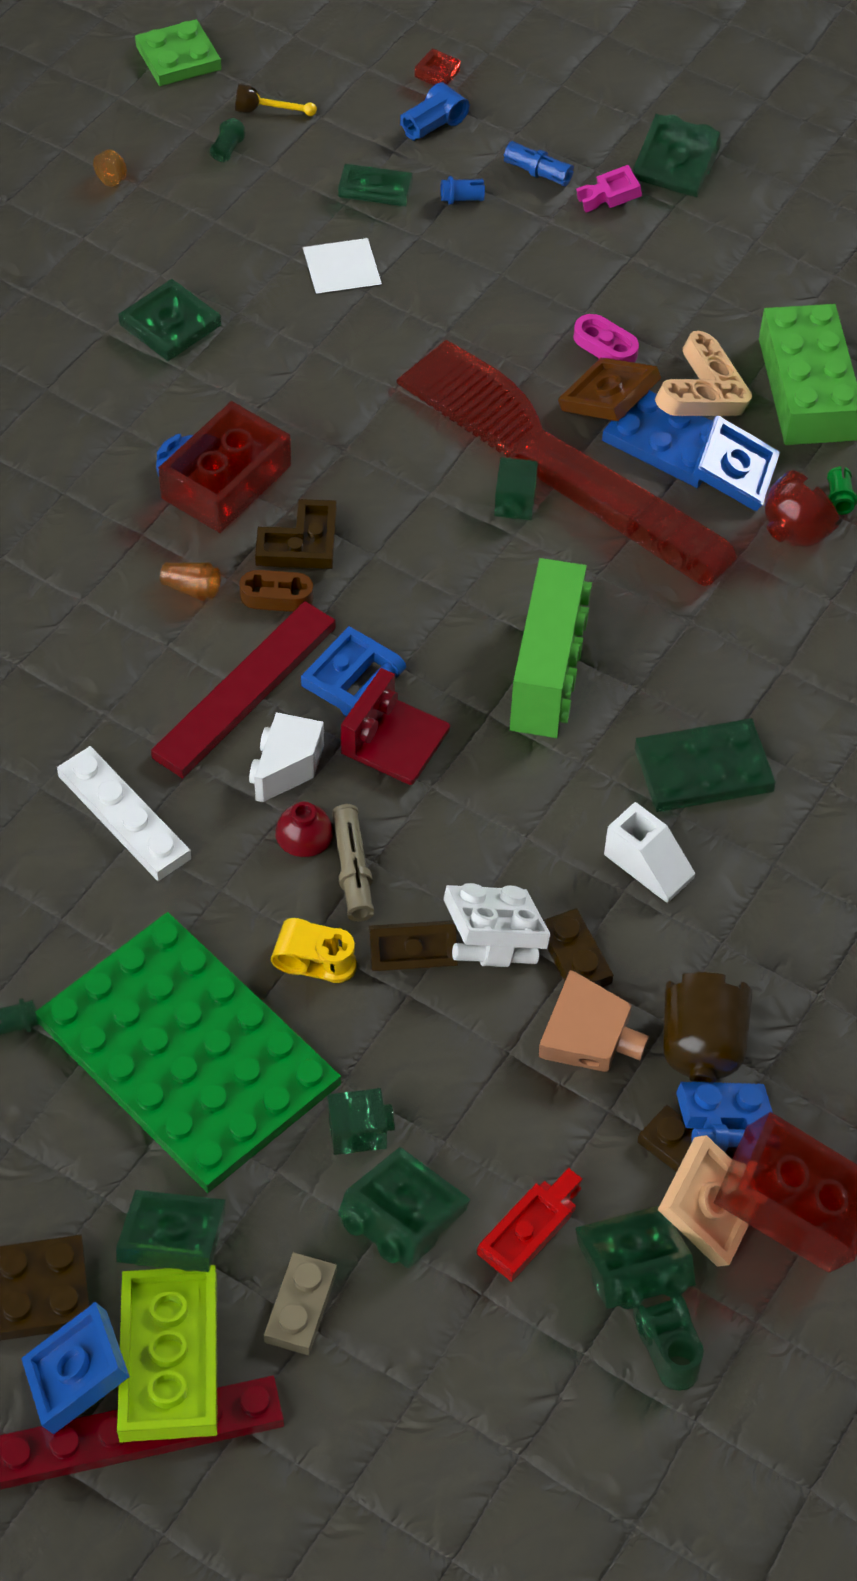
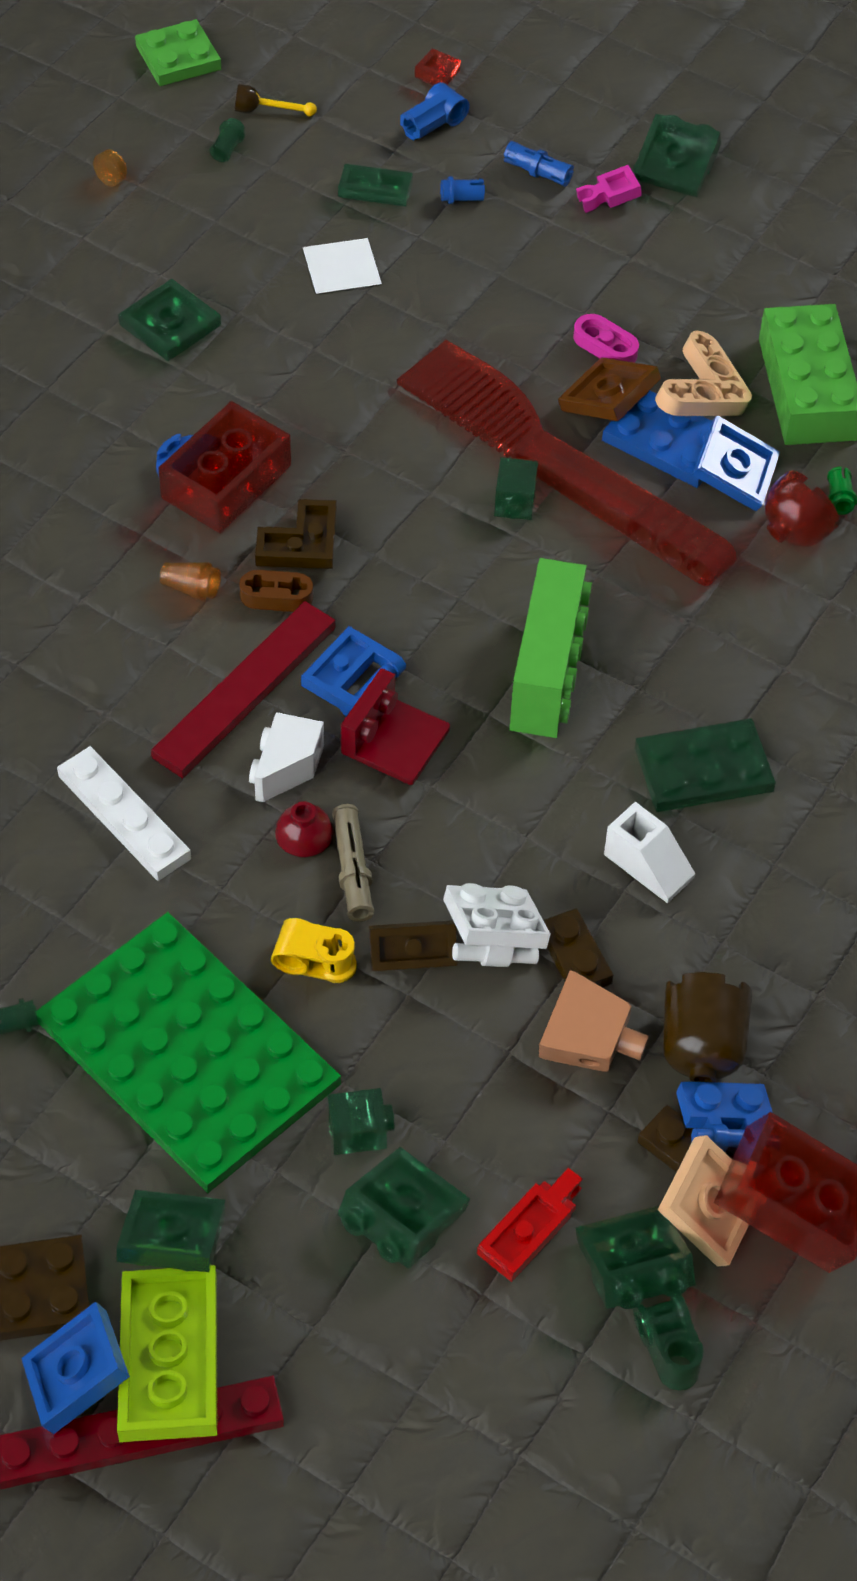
(300, 1304): dark tan plate -> none

